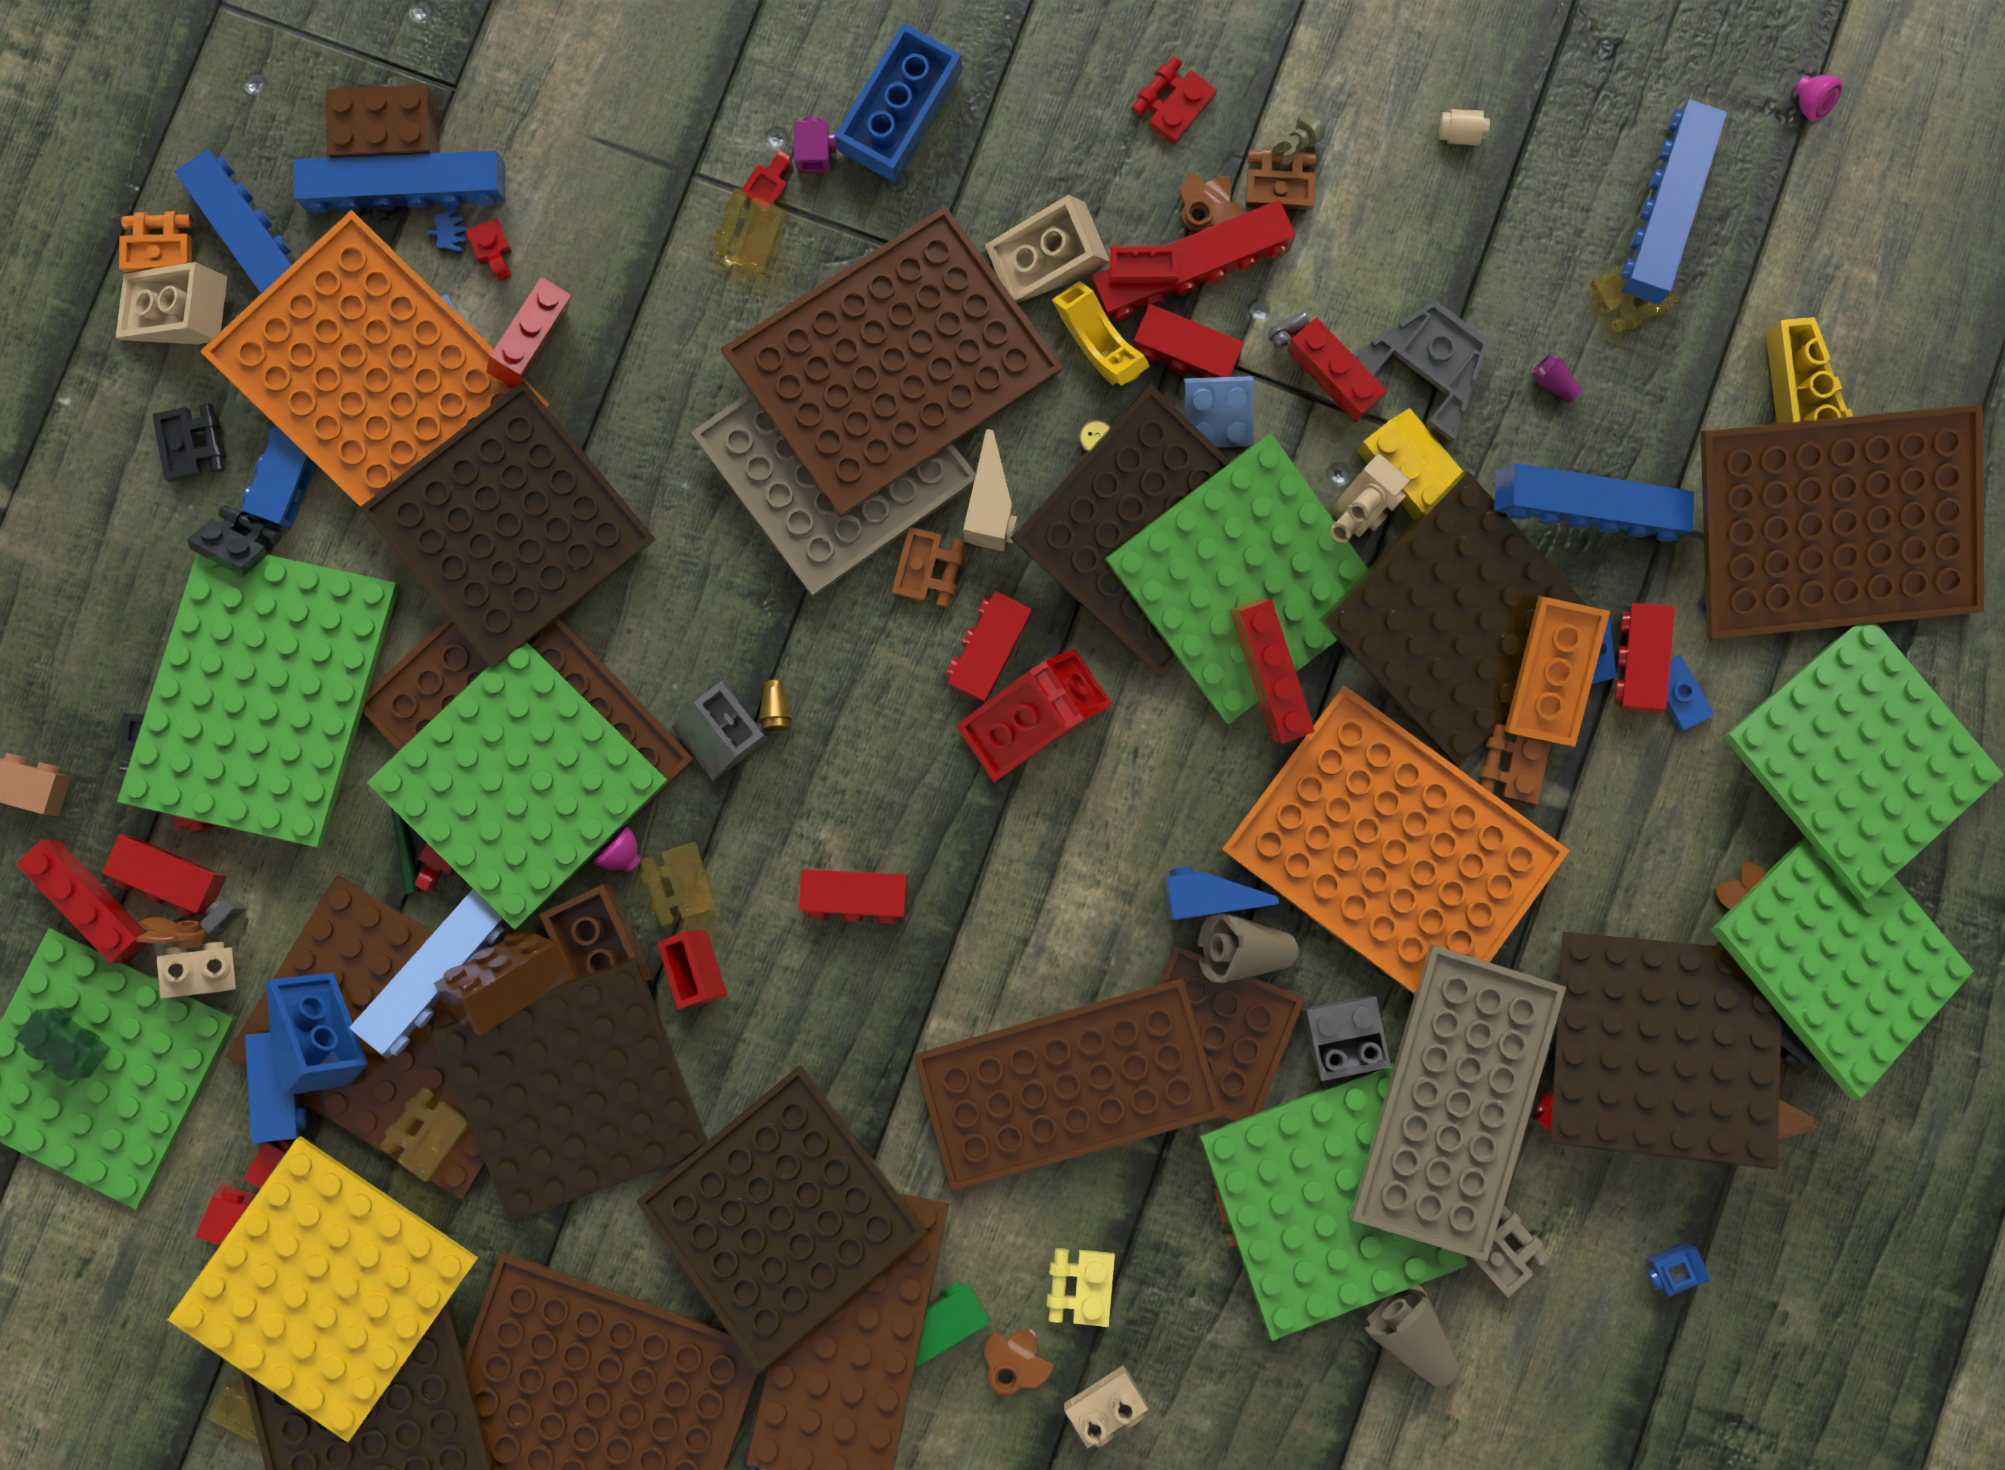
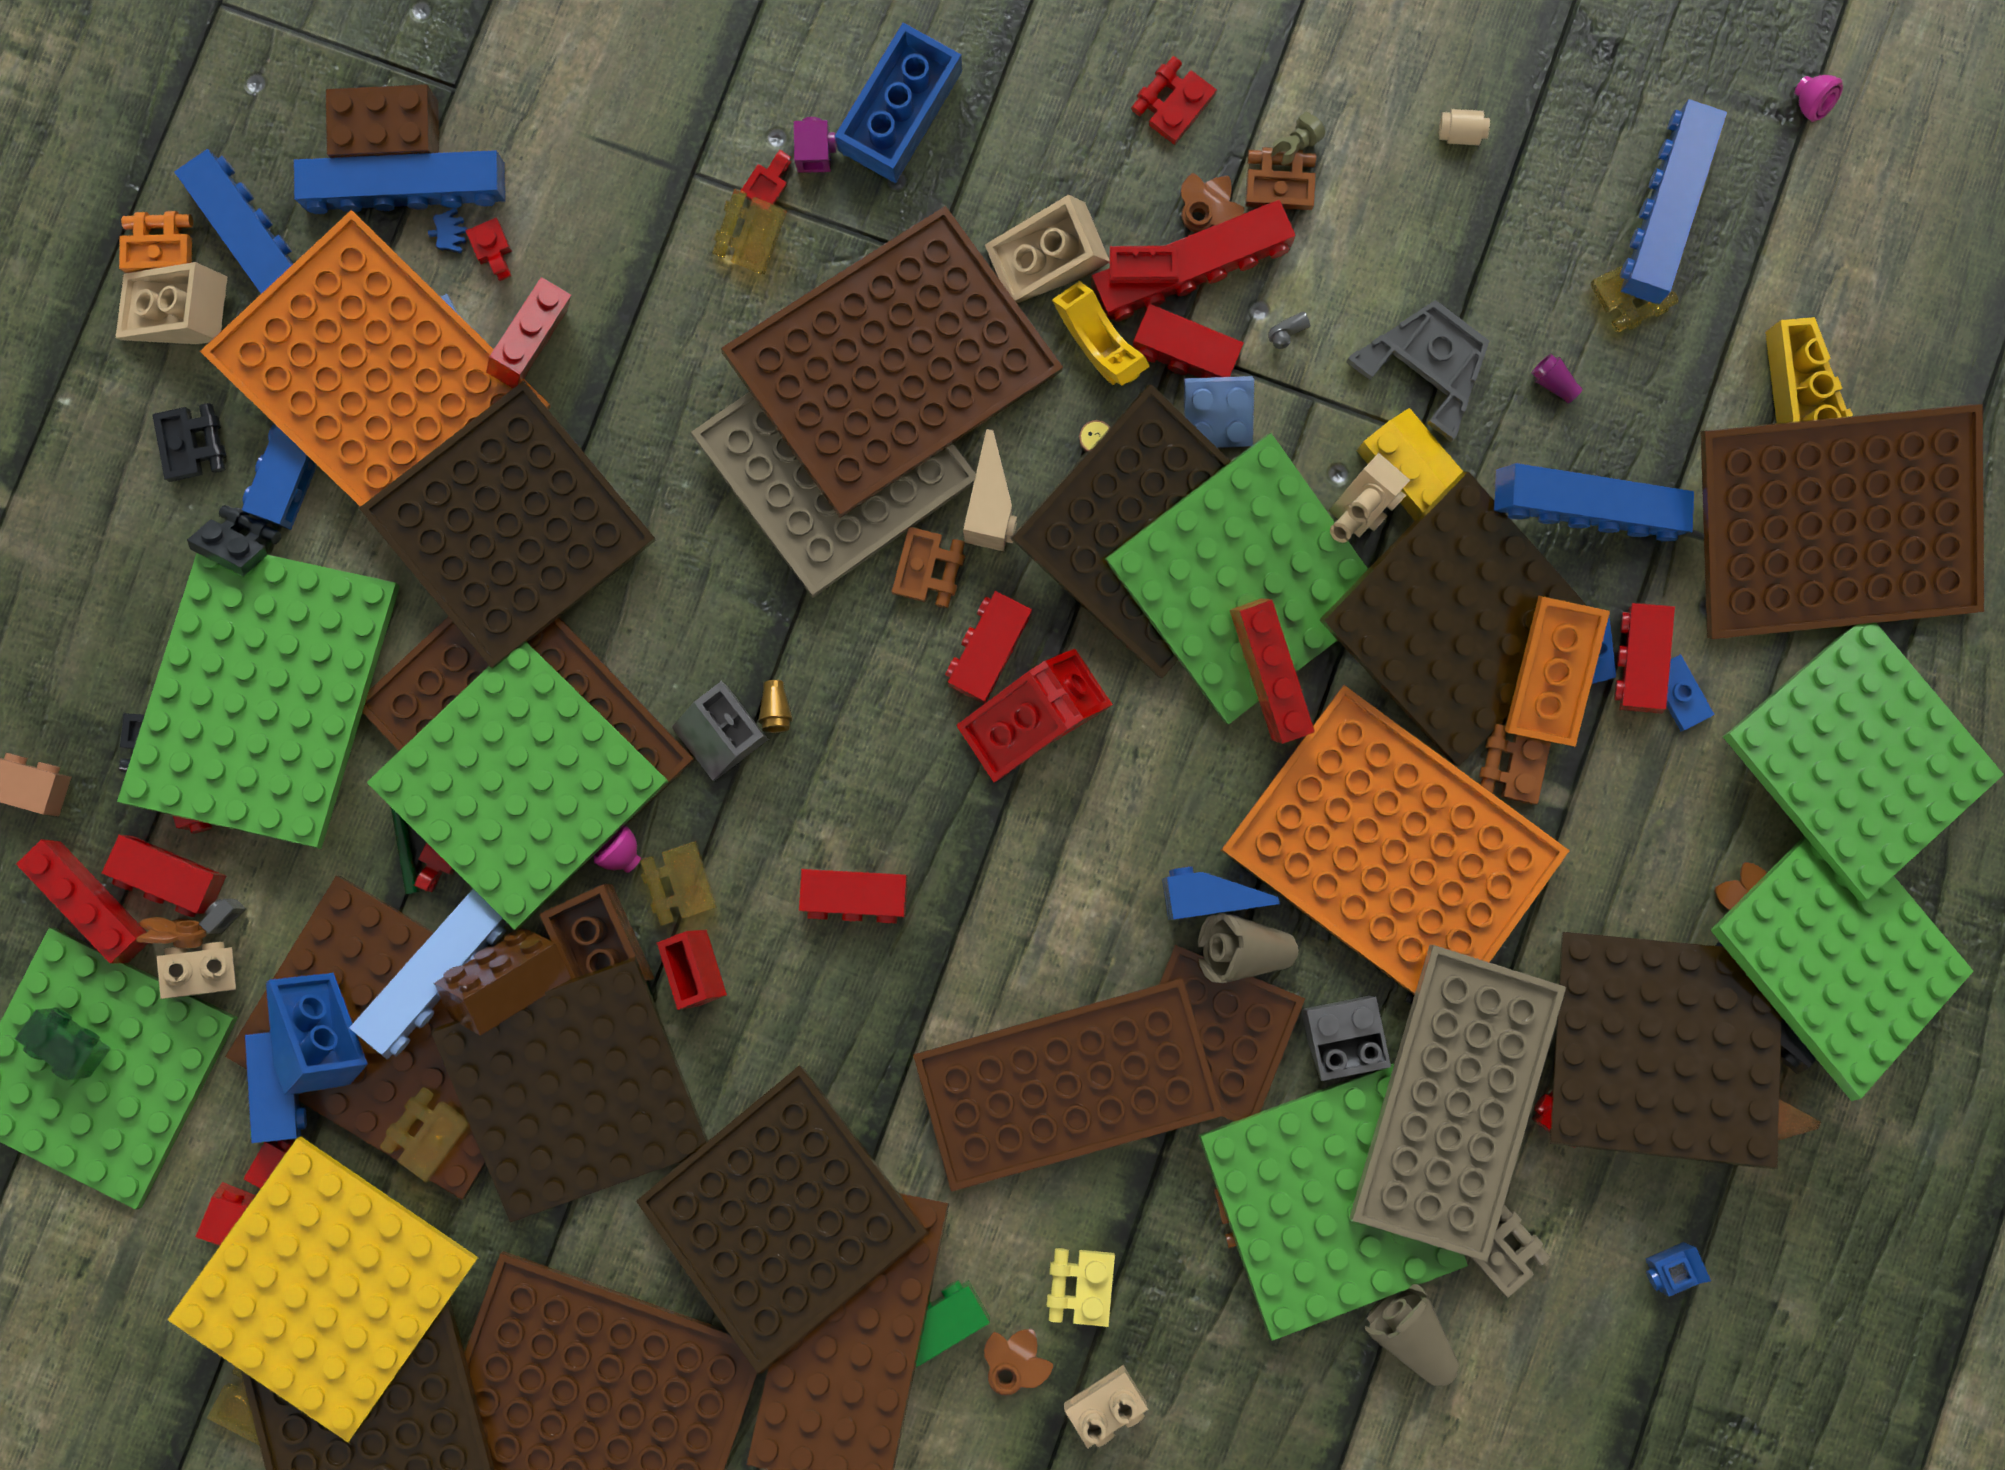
(1336, 370): red brick -> none

